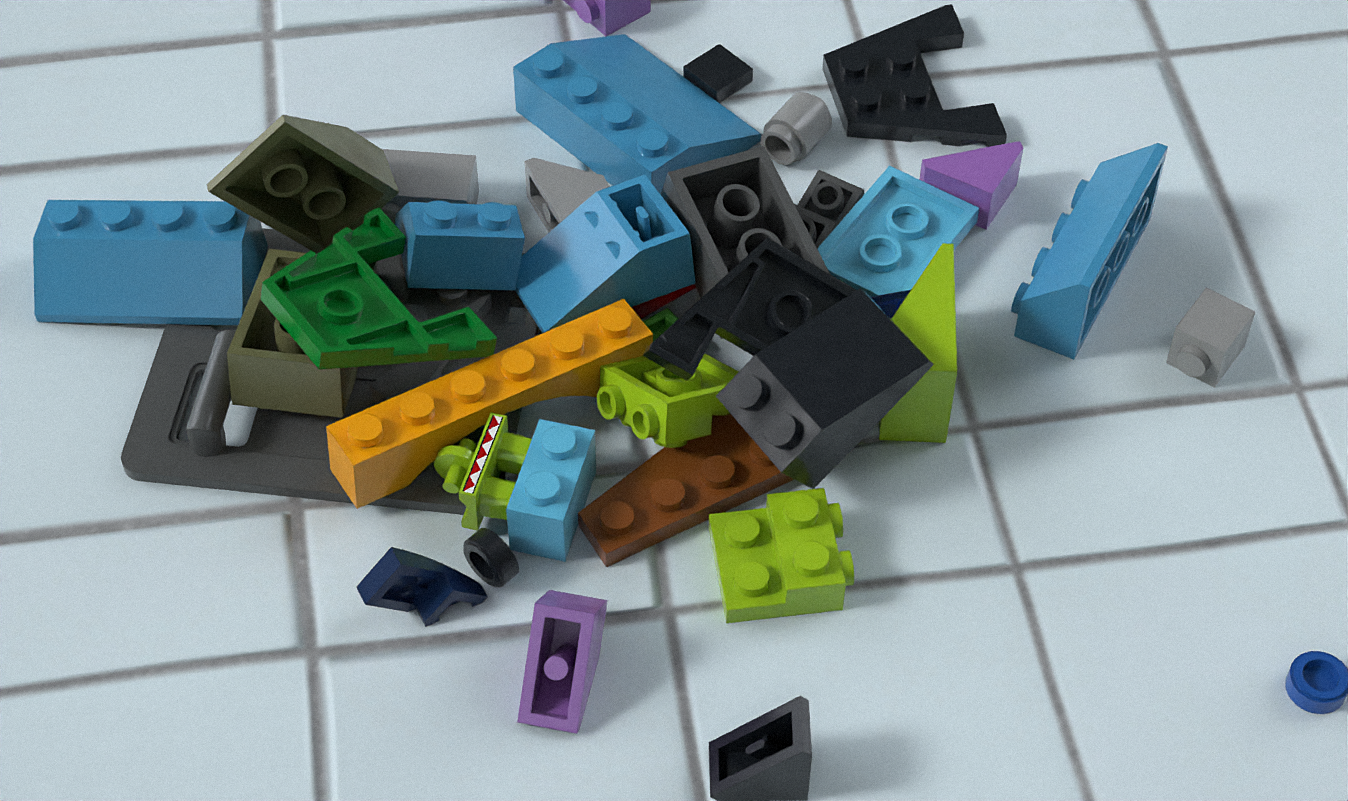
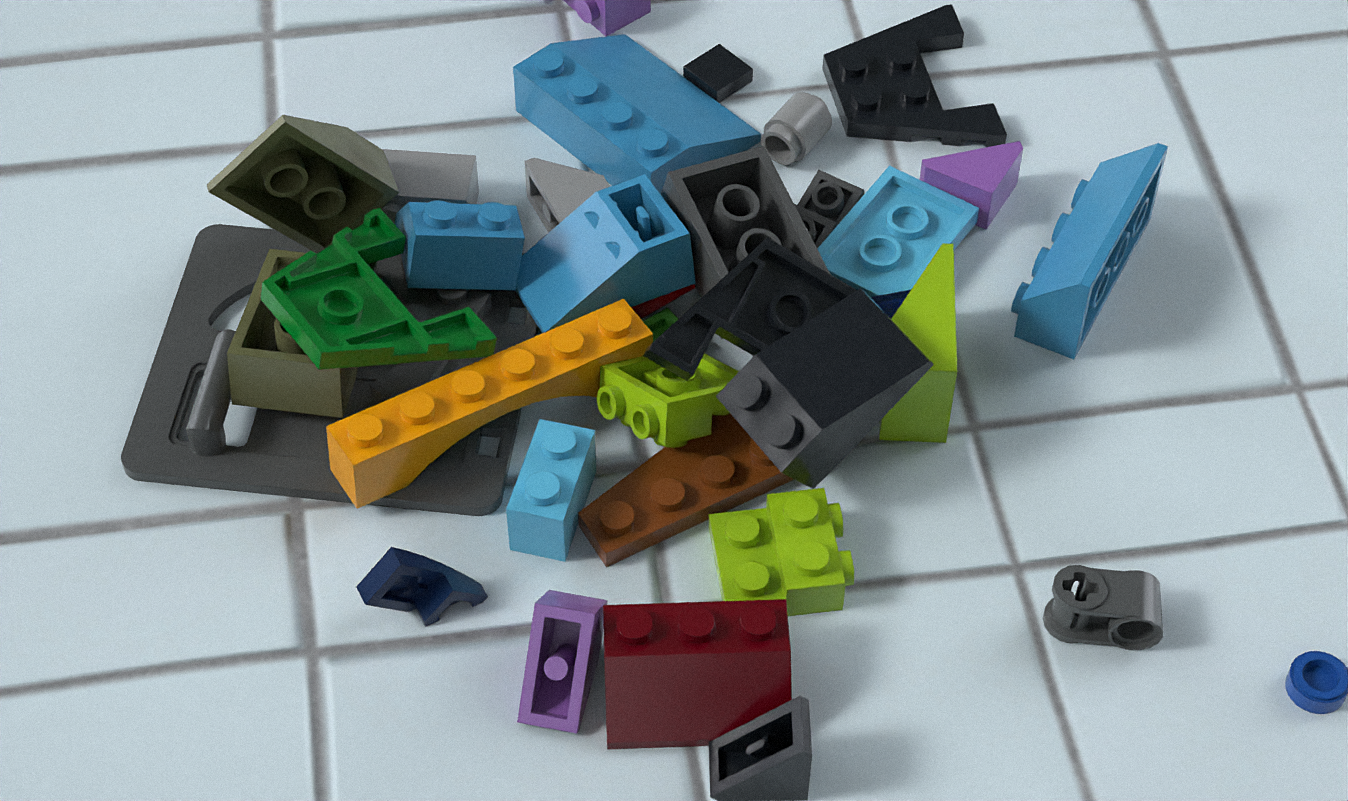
(145, 262): dark azure slope -> none
(480, 469): lime hips -> none
(490, 557): black tile -> none
(692, 669): none -> dark red slope
(1111, 608): none -> dark grey piece
(1210, 337): light grey brick -> none

